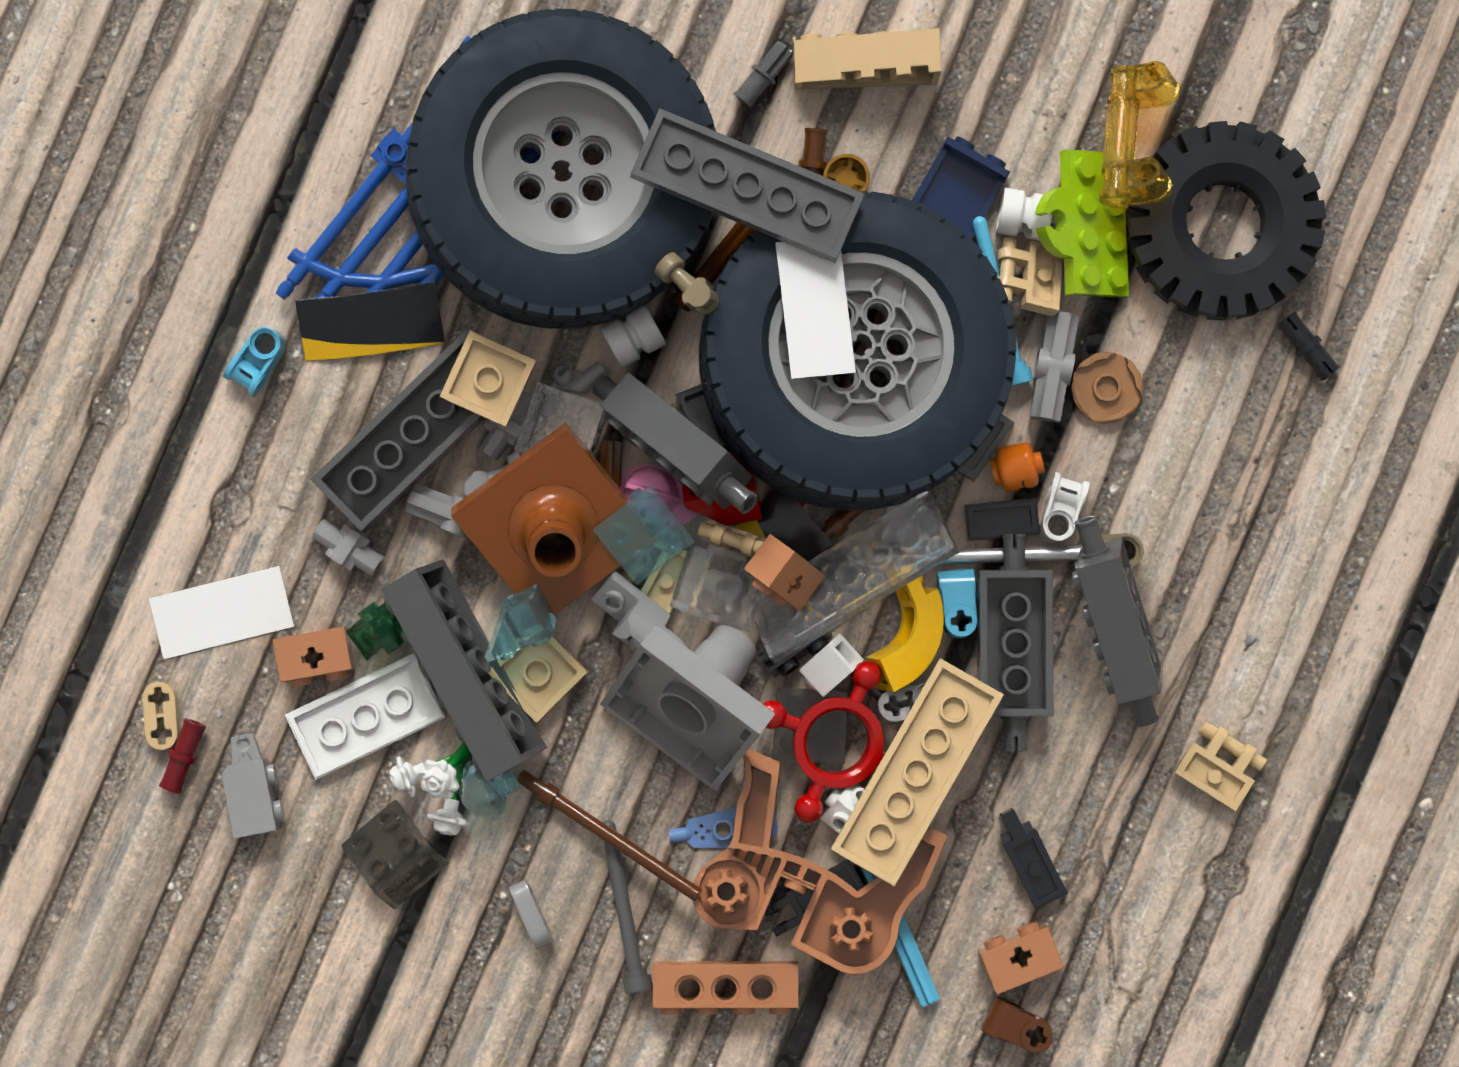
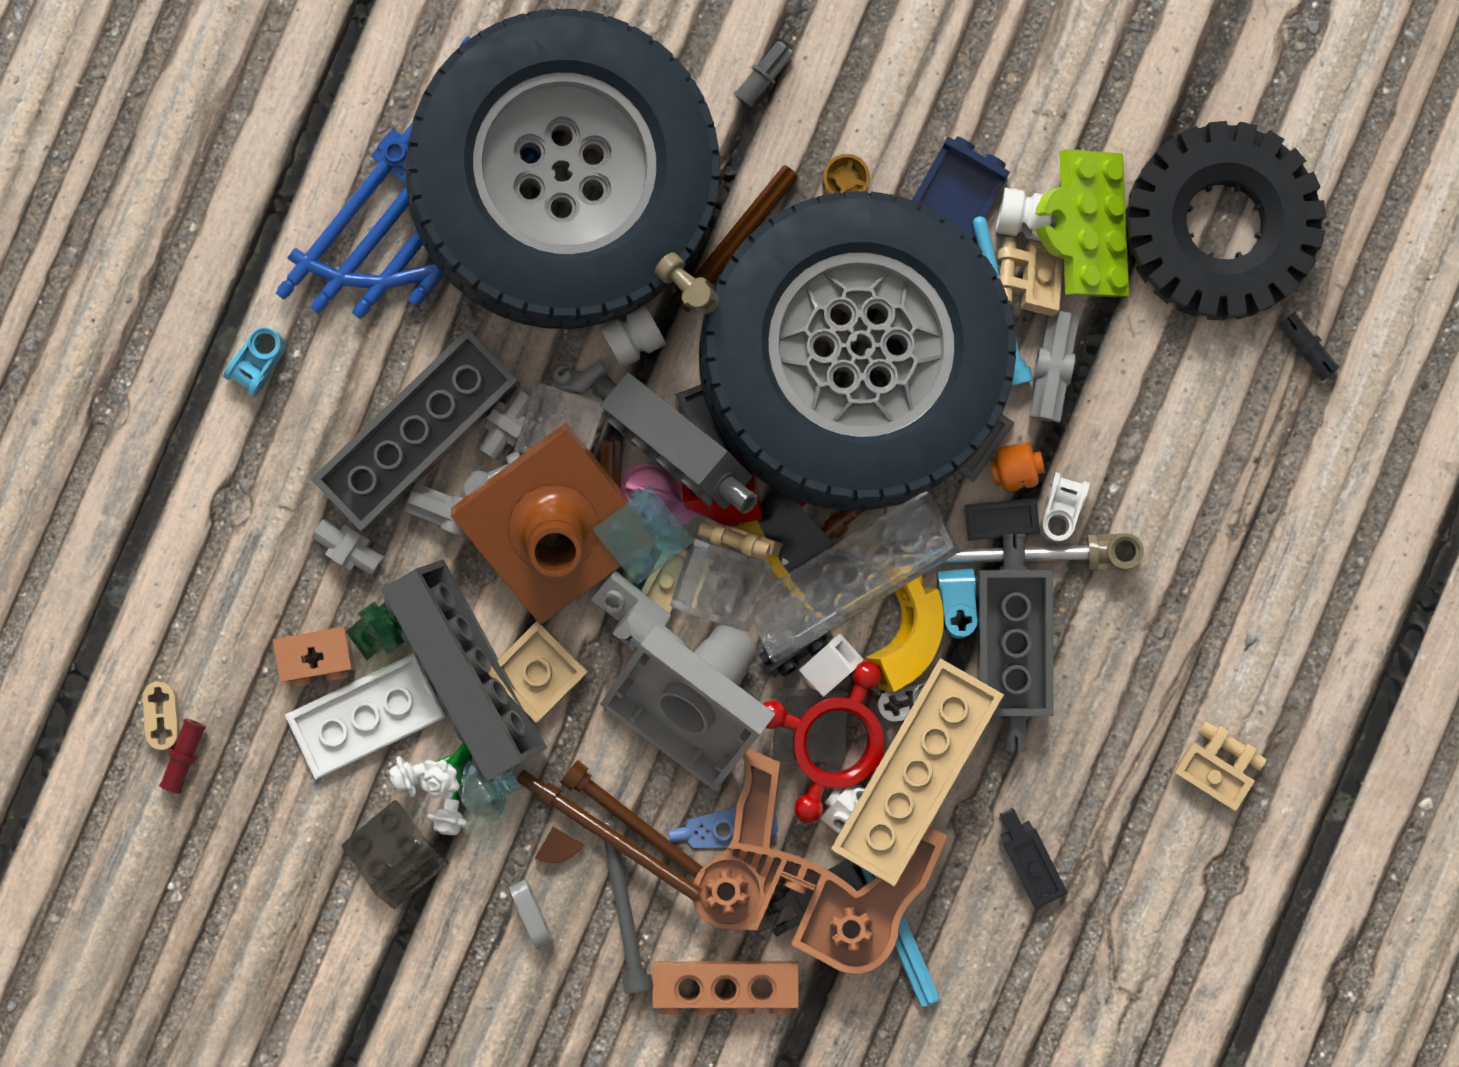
(221, 612): white sticker -> none
(250, 789): light grey hinge -> none
(370, 322): black sticker -> none
(488, 379): tan plate -> none
(522, 622): clear light blue slope -> none
(558, 847): none -> reddish brown tile
(579, 779): none -> reddish brown piece
(747, 185): dark grey plate -> none
(783, 574): nougat brick -> none
(814, 150): reddish brown pin -> none
(815, 313): white sticker -> none
(868, 59): tan wedge -> none
(1011, 1022): reddish brown piece -> none
(1040, 961): nougat brick -> none
(1106, 387): medium nougat tile -> none
(1118, 621): dark grey brick -> none
(1126, 177): clear yellow piece -> none

